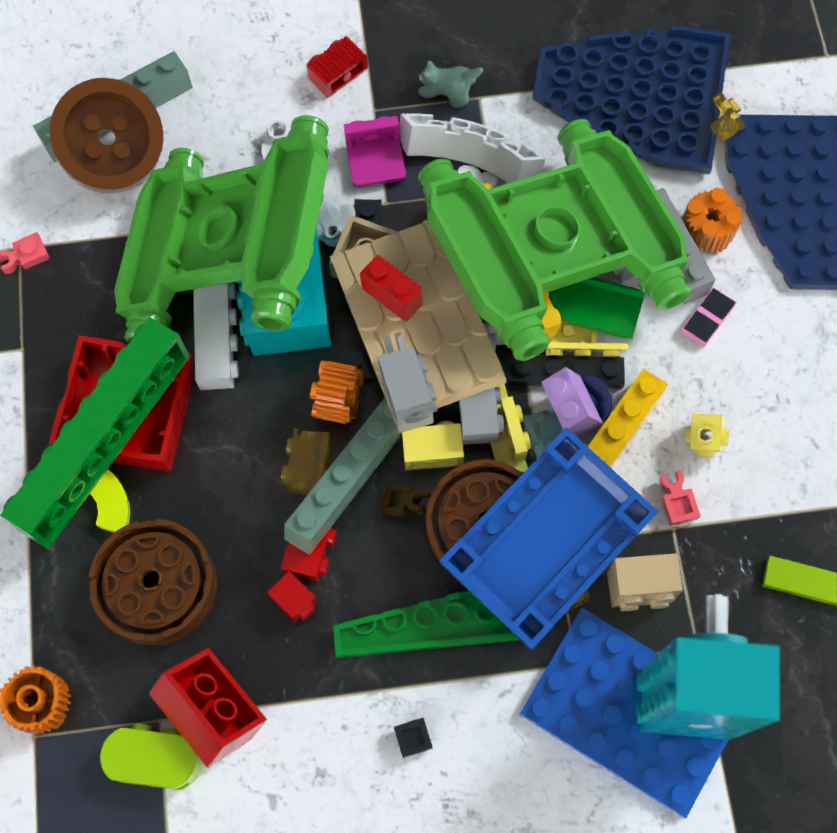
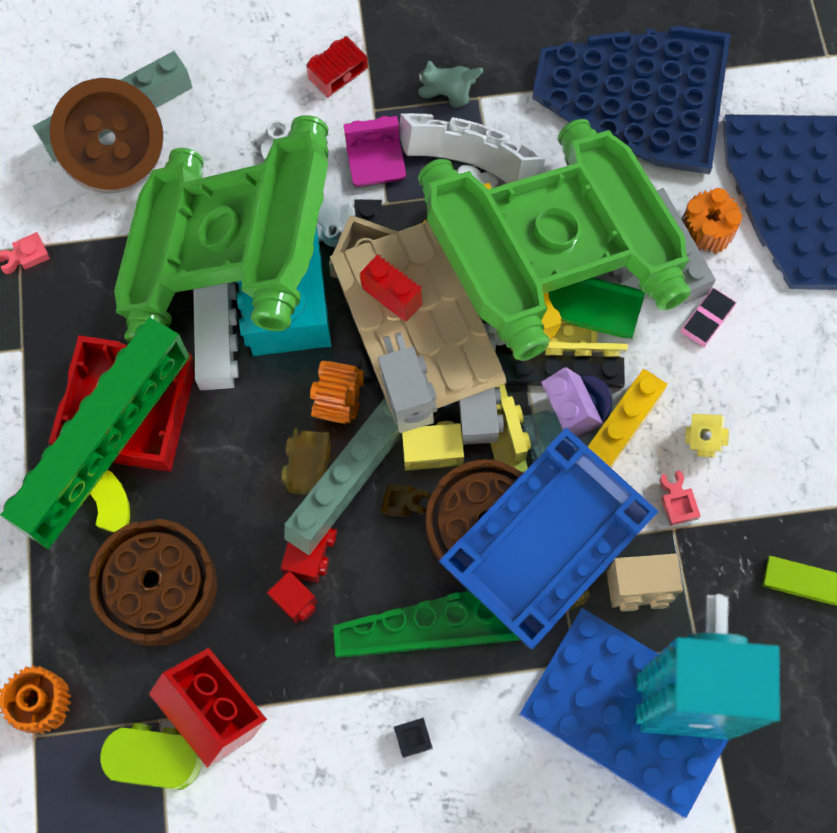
(730, 122): clear yellow bracket -> none

